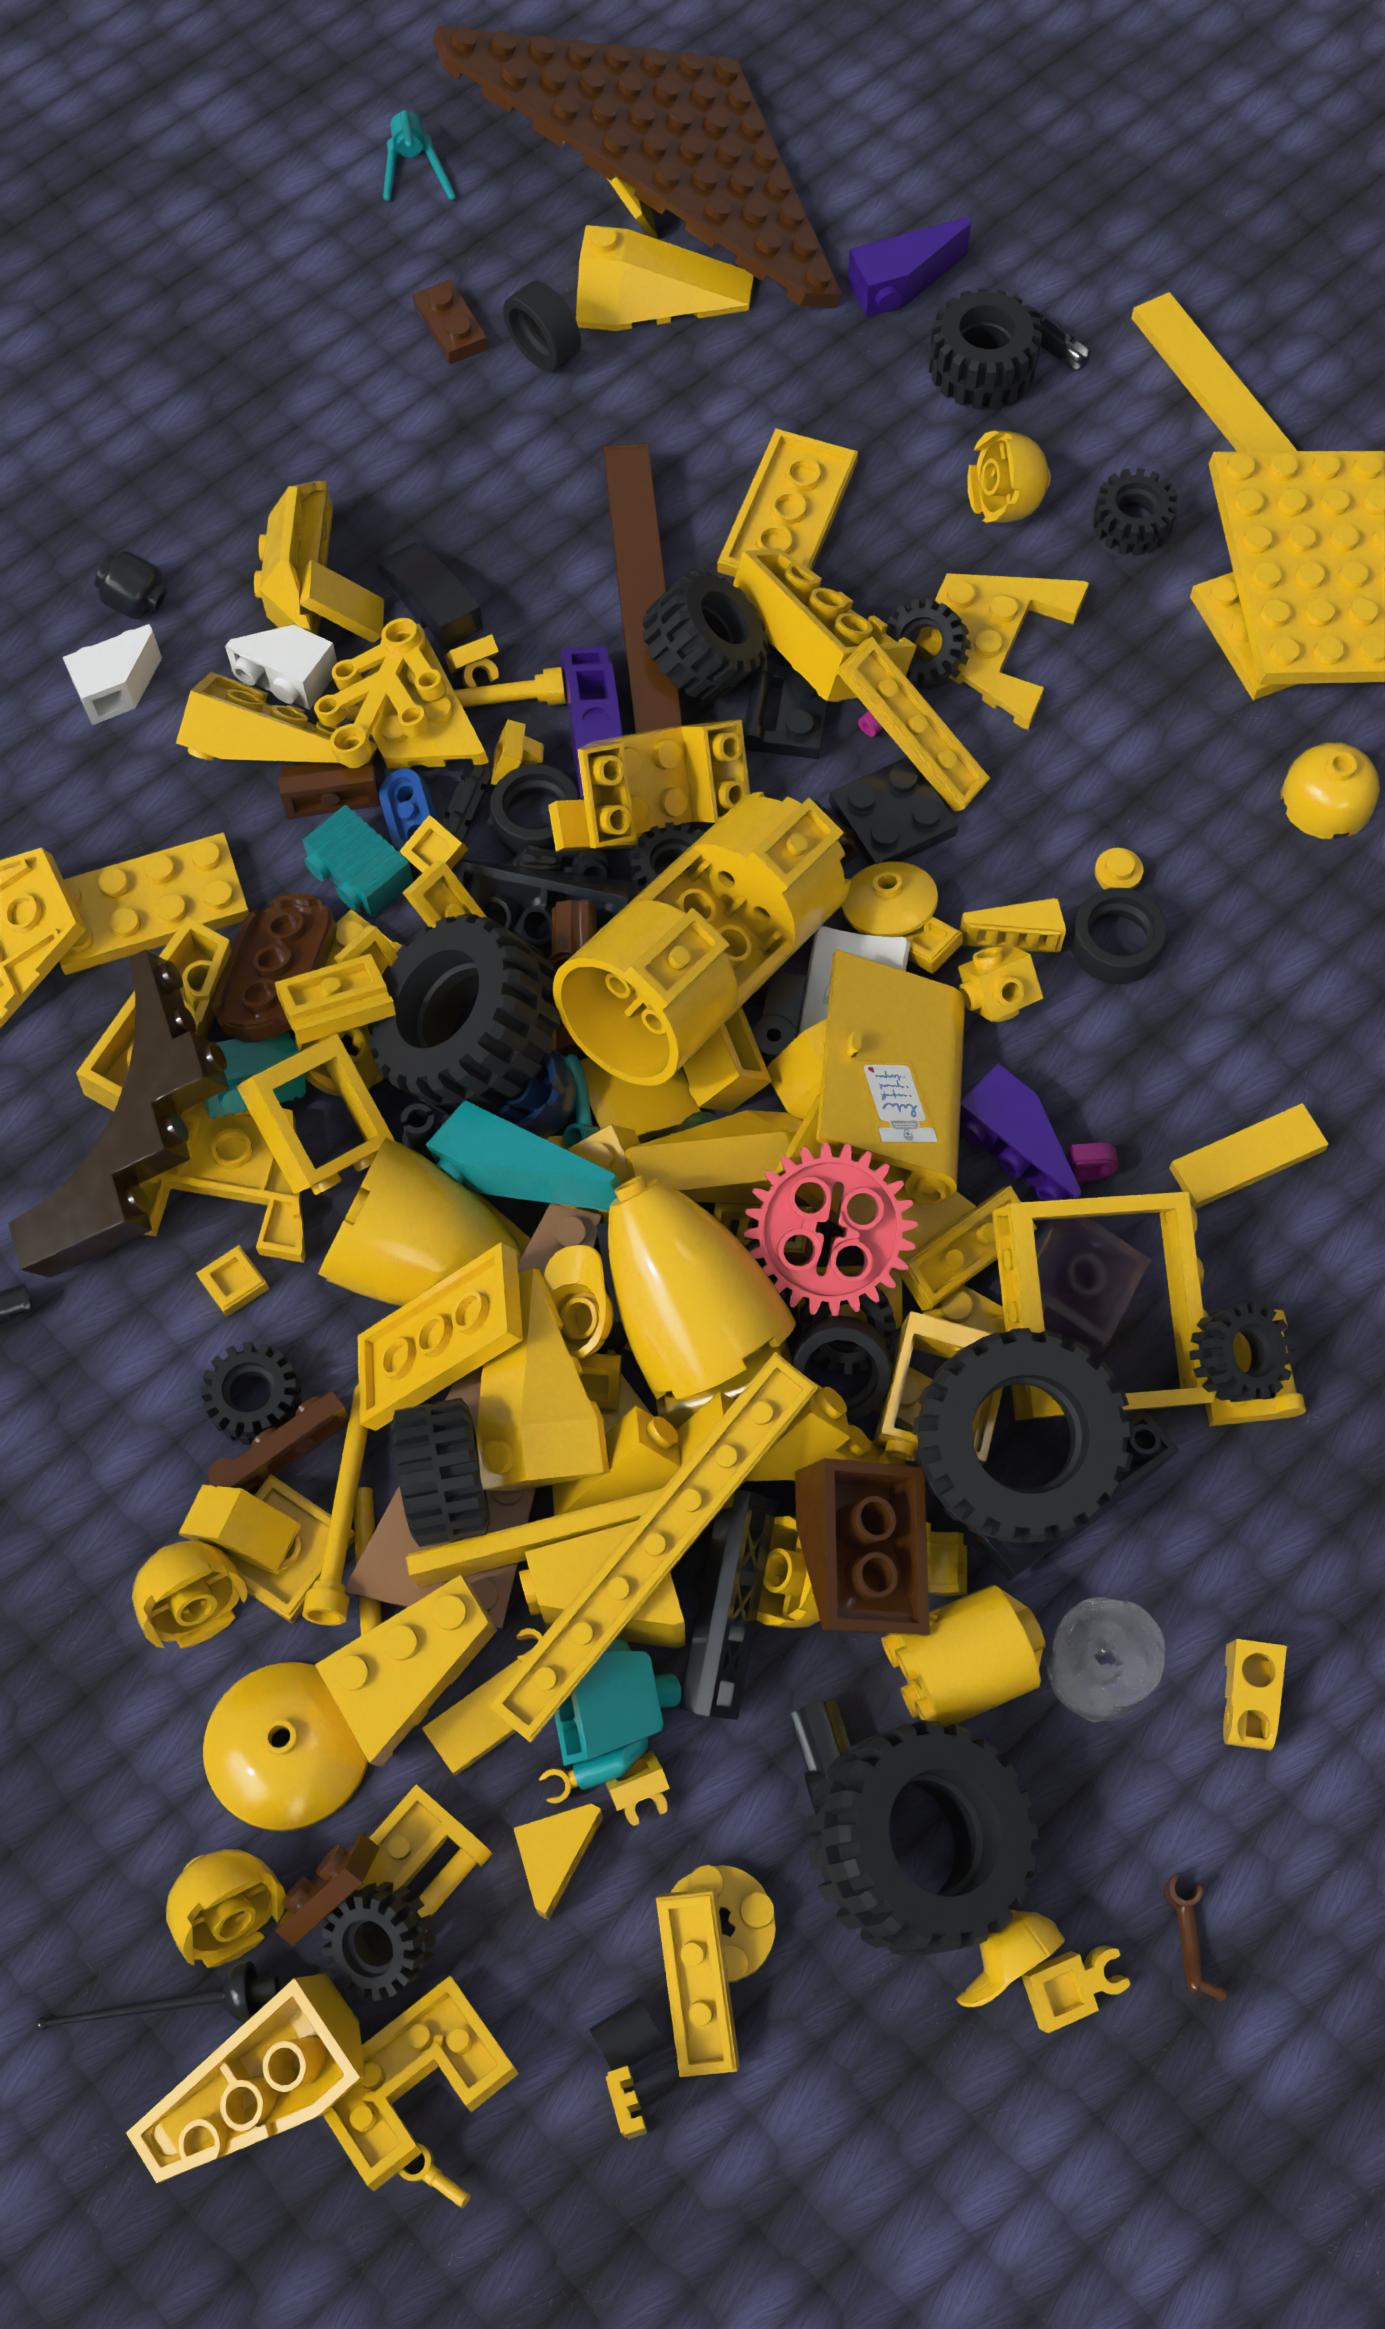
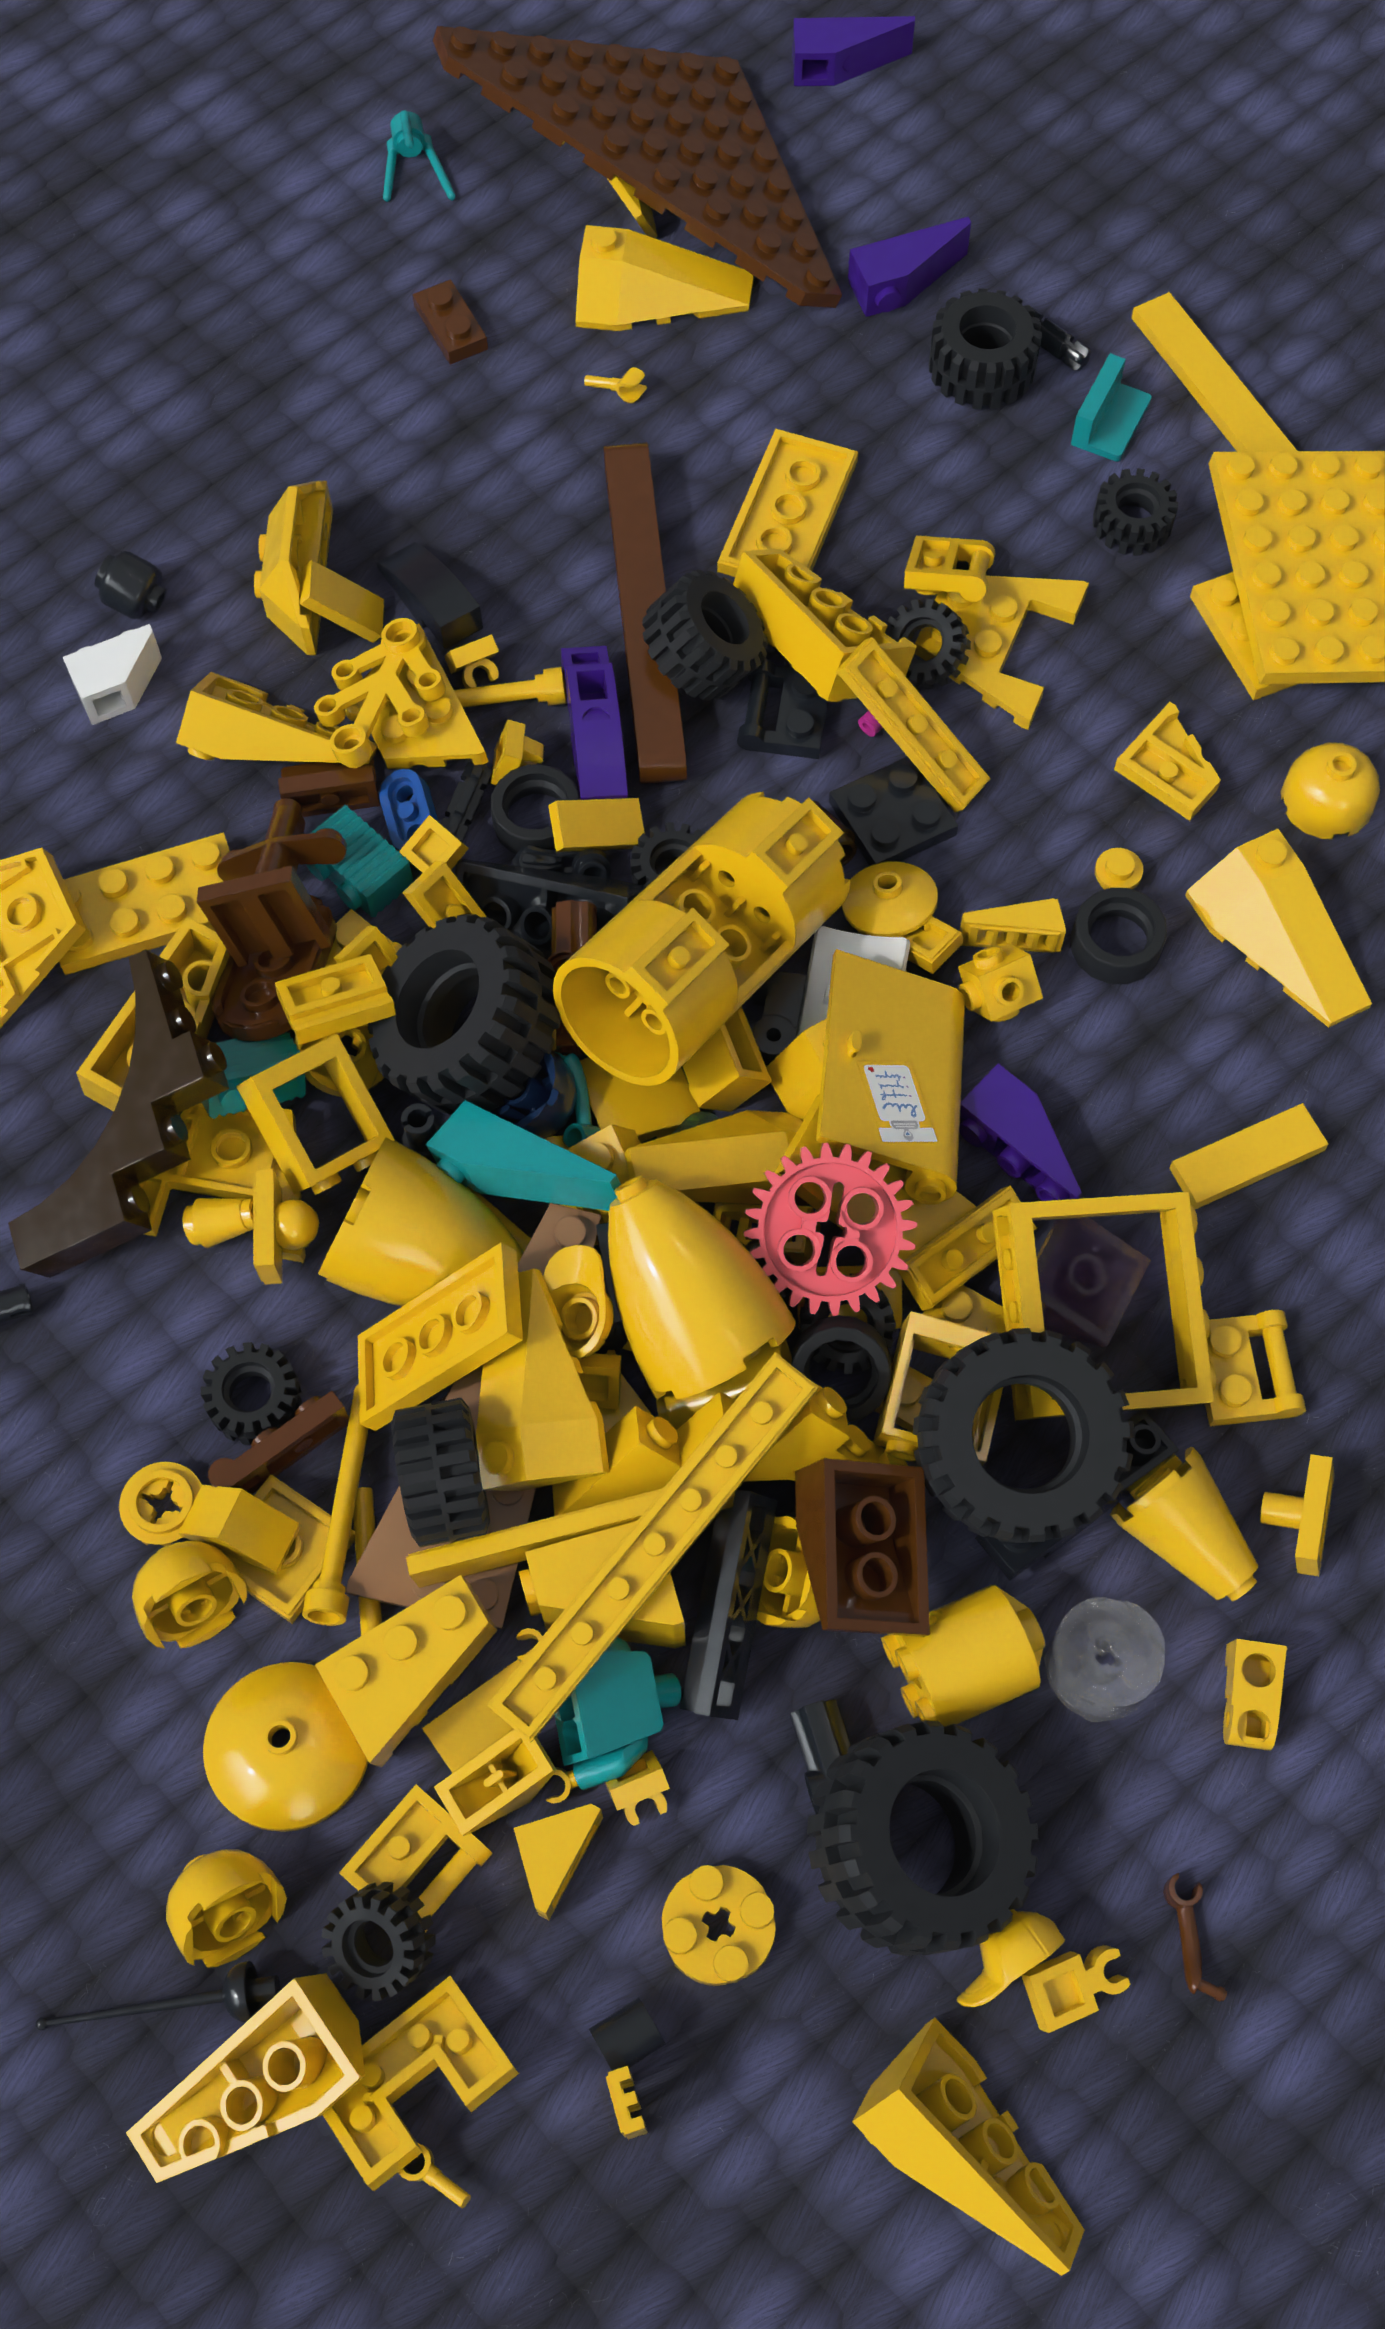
(151, 1483): none -> yellow gear
(217, 1220): none -> yellow cone
(232, 1281): yellow tile -> none
(262, 897): none -> reddish brown piece
(277, 1225): none -> yellow tile
(284, 661): white slope -> none
(335, 1880): reddish brown plate -> none
(495, 1782): none -> yellow slope
(542, 325): black tyre -> none
(626, 387): none -> yellow hand
(662, 779): yellow slope -> none
(697, 1982): yellow tile -> none
(844, 47): none -> dark purple slope
(934, 563): none -> yellow plate
(946, 1563): yellow piece -> none
(950, 2138): none -> yellow wedge
(1007, 477): yellow cylinder -> none
(1092, 1161): magenta tile -> none
(1109, 413): none -> teal panel
(1170, 765): none -> yellow wing
(1190, 1527): none -> yellow cone
(1266, 1347): black tyre -> none
(1274, 916): none -> yellow wedge
(1305, 1513): none -> yellow tile

